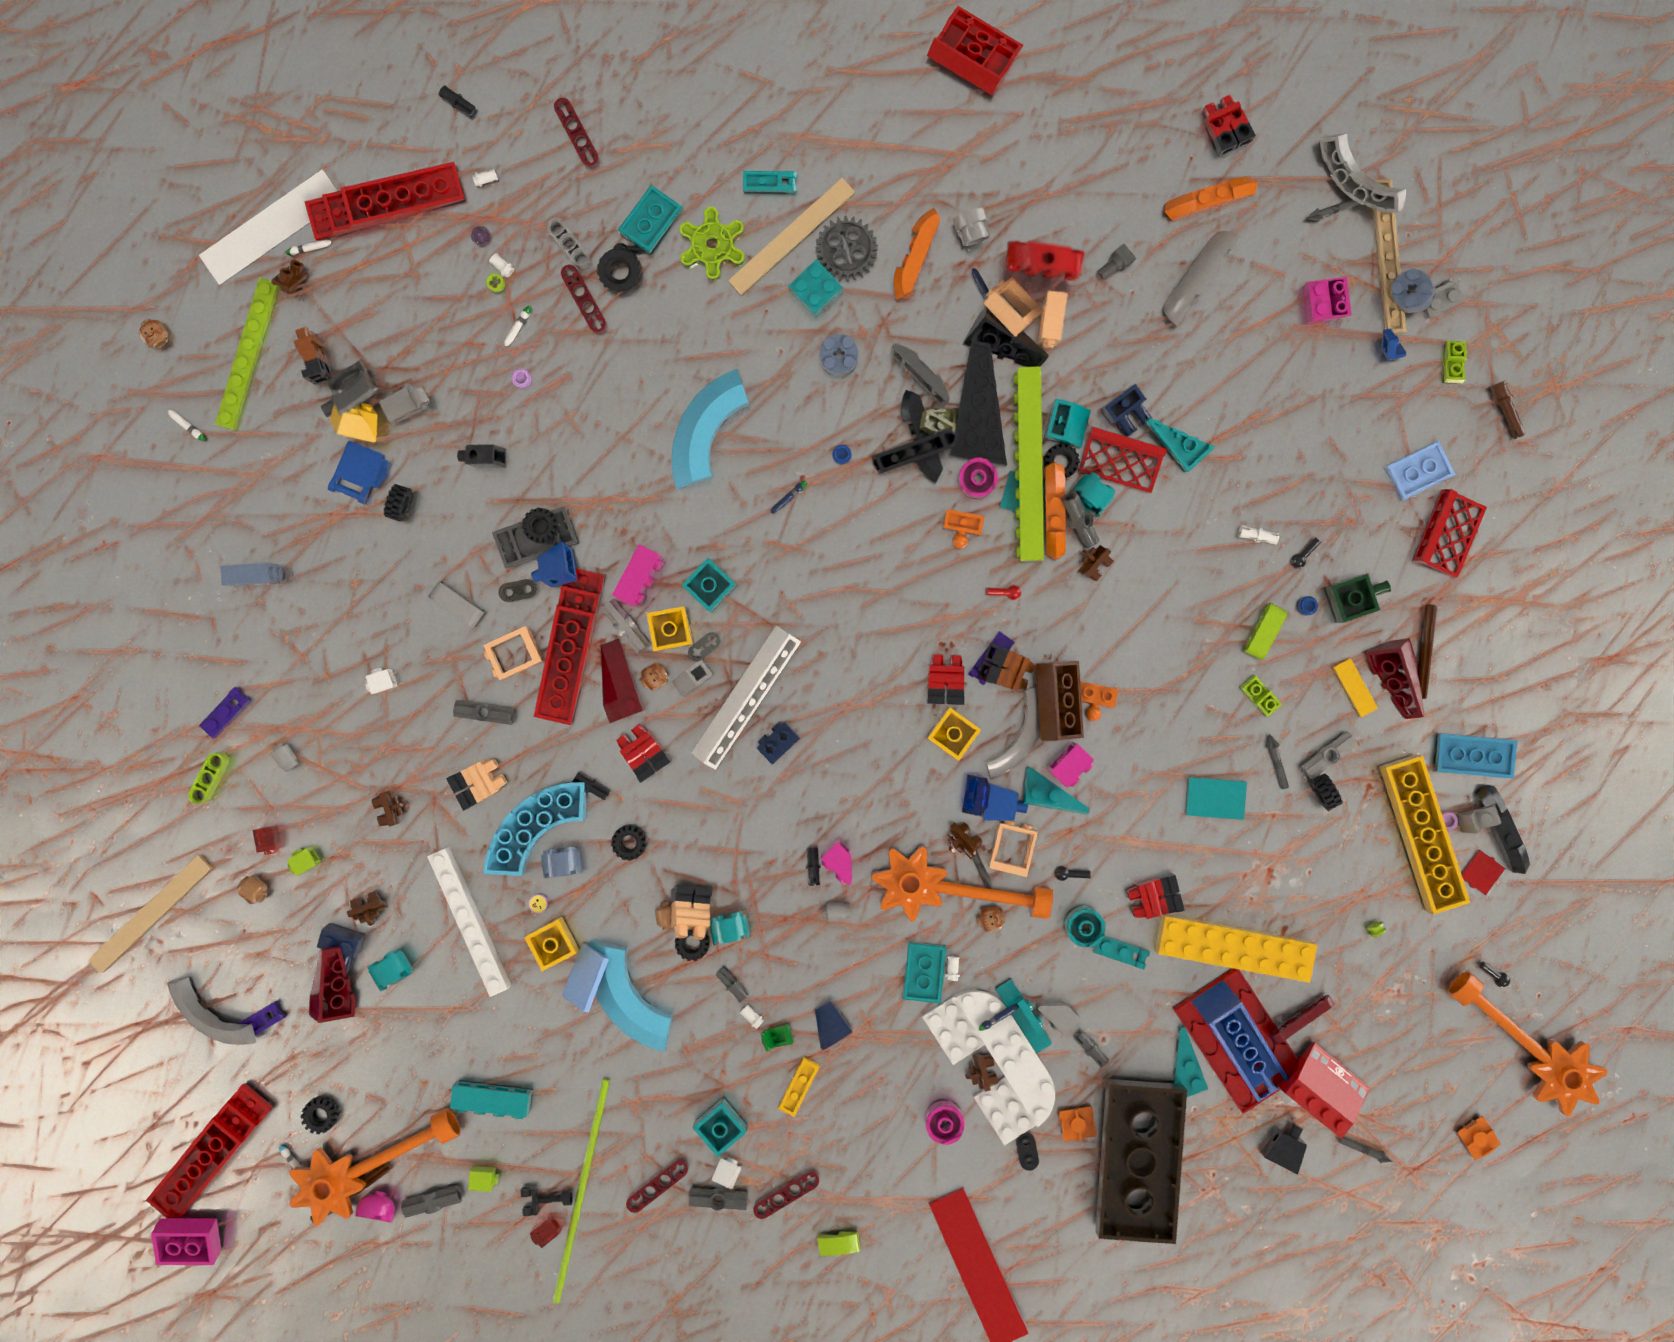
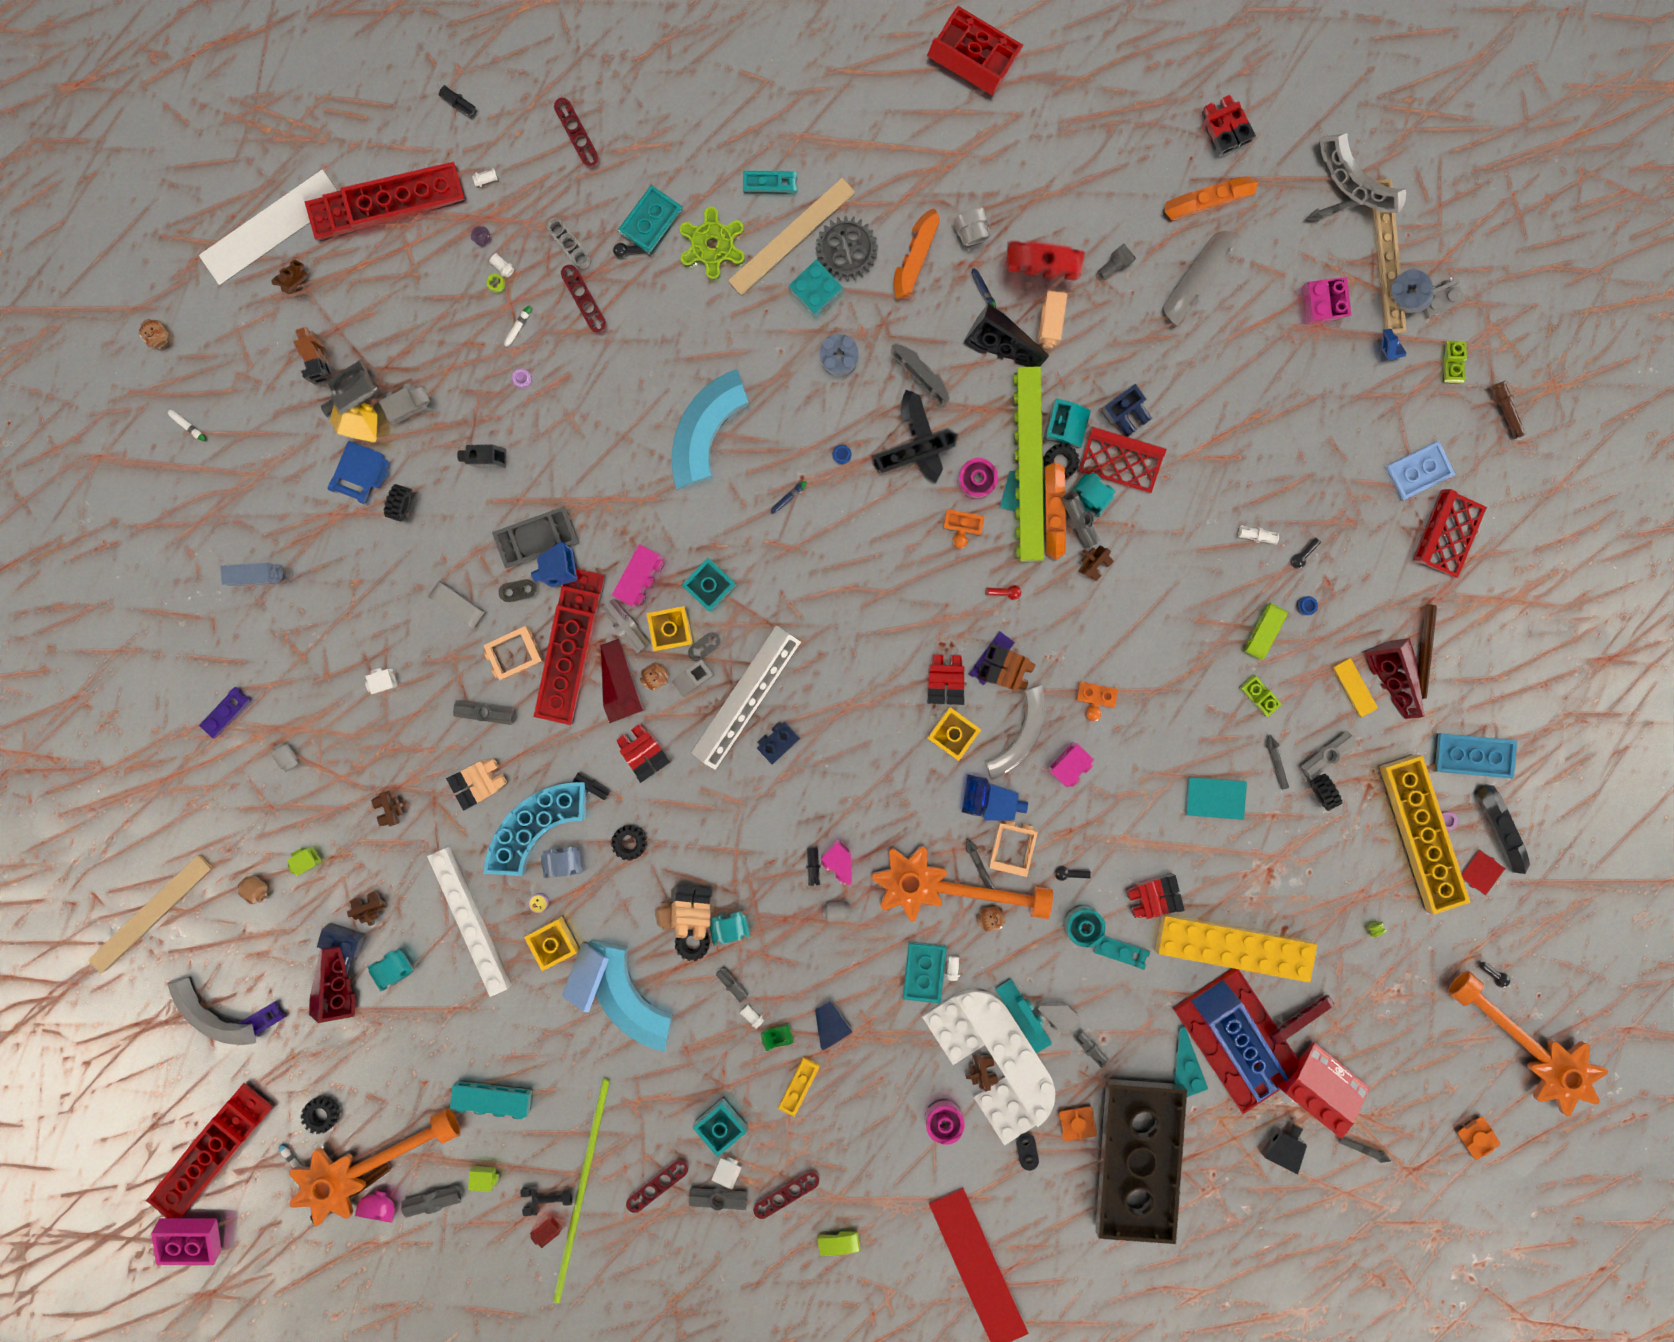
(201, 782): lime beam -> none
(247, 354): lime plate -> none
(267, 839): clear red brick -> none
(307, 247): white piece -> none
(551, 529): black tyre -> none
(604, 269): black tyre -> none
(936, 420): olive wing -> none
(962, 842): reddish brown hips -> none
(979, 411): black wing -> none
(998, 1017): dark blue piece -> none
(1019, 299): light nougat window -> none
(1044, 793): teal wing -> none
(1059, 701): reddish brown brick -> none
(1185, 449): teal wing -> none
(1355, 597): dark green brick -> none
(1478, 819): light grey slope -> none

